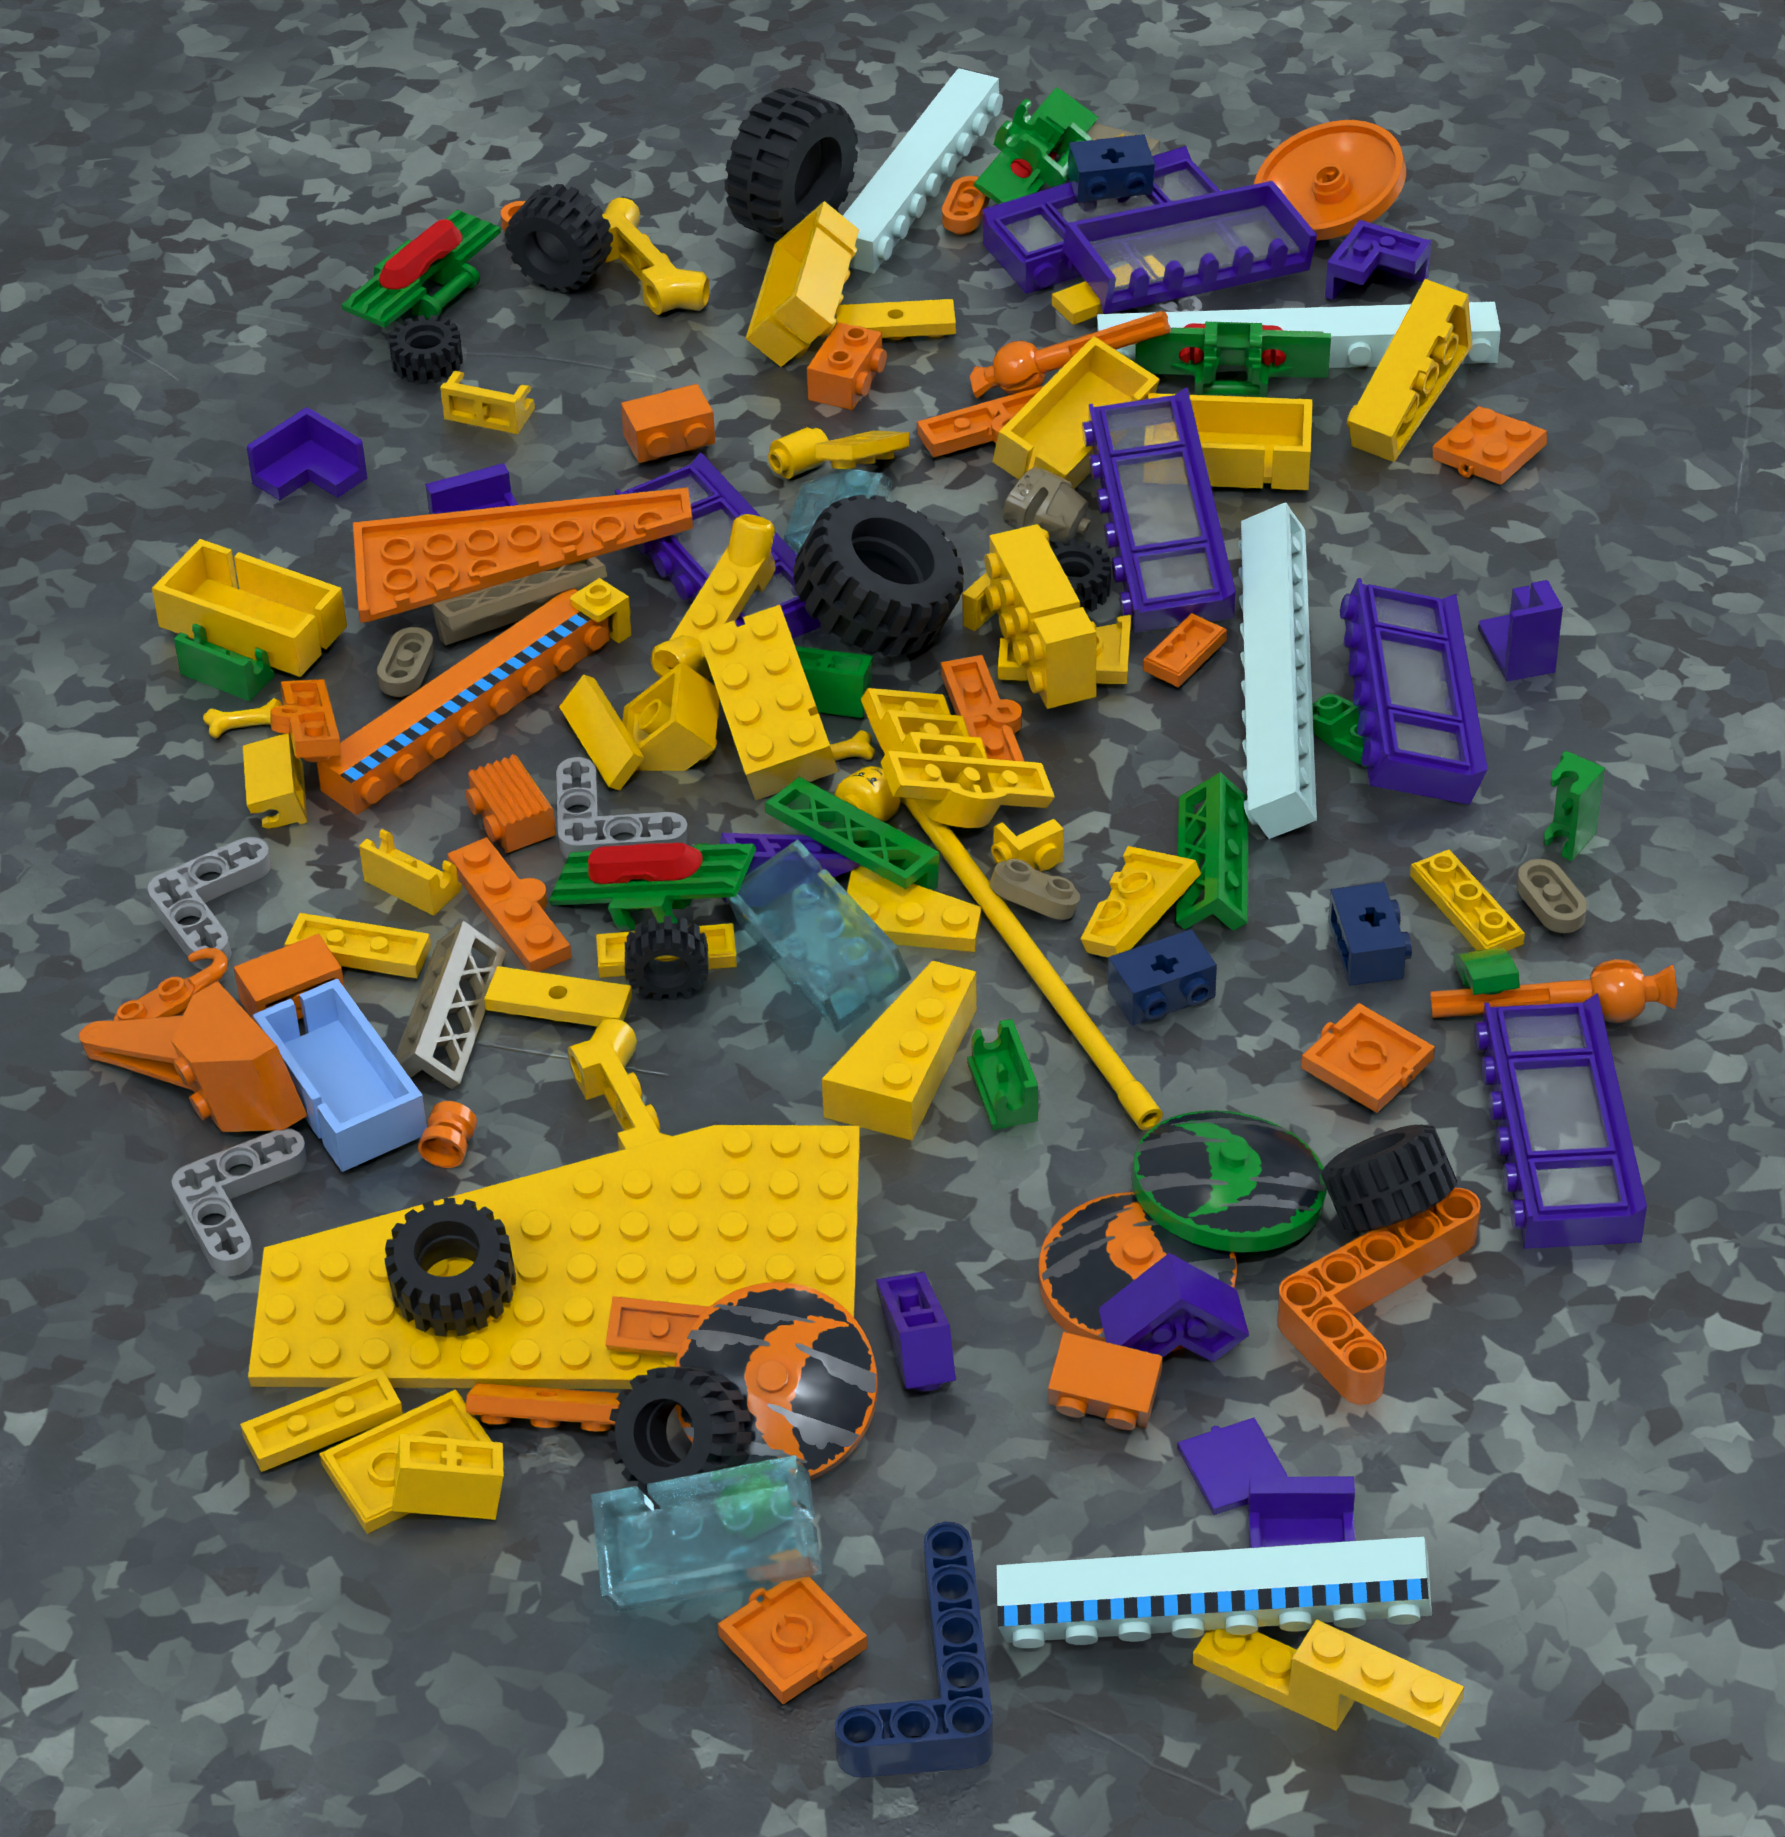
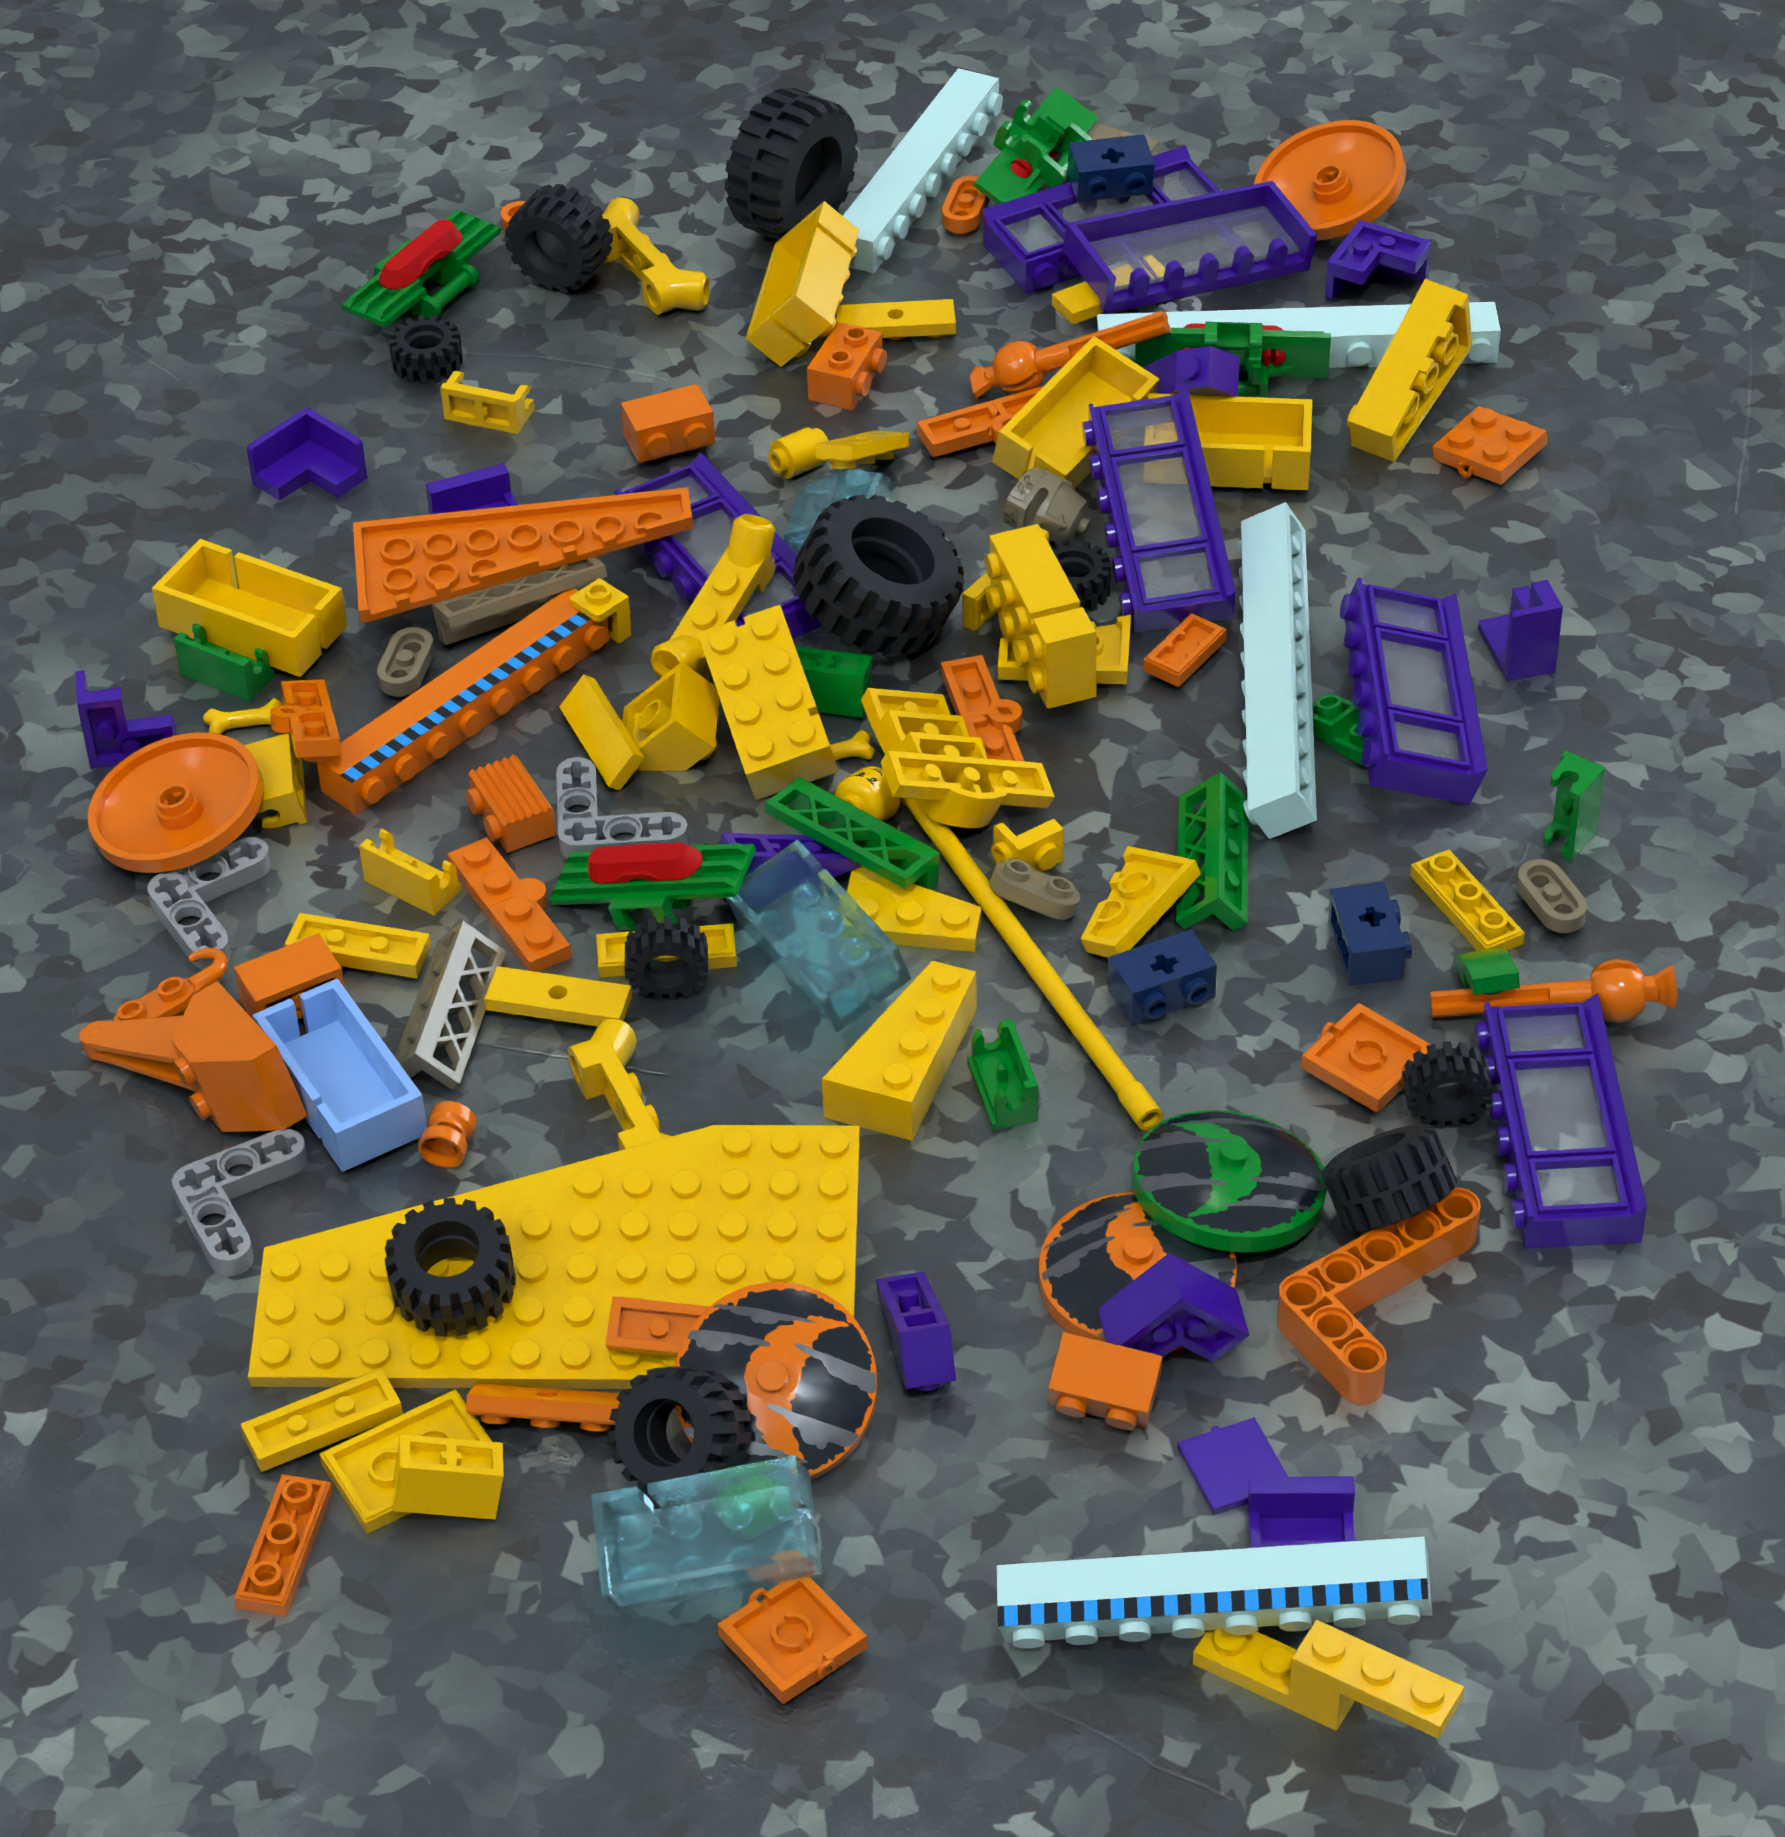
(107, 731): none -> dark purple panel
(175, 802): none -> orange dish
(283, 1545): none -> orange tile
(956, 1664): dark blue beam -> none
(1200, 369): none -> dark purple slope
(1443, 1067): none -> black tyre

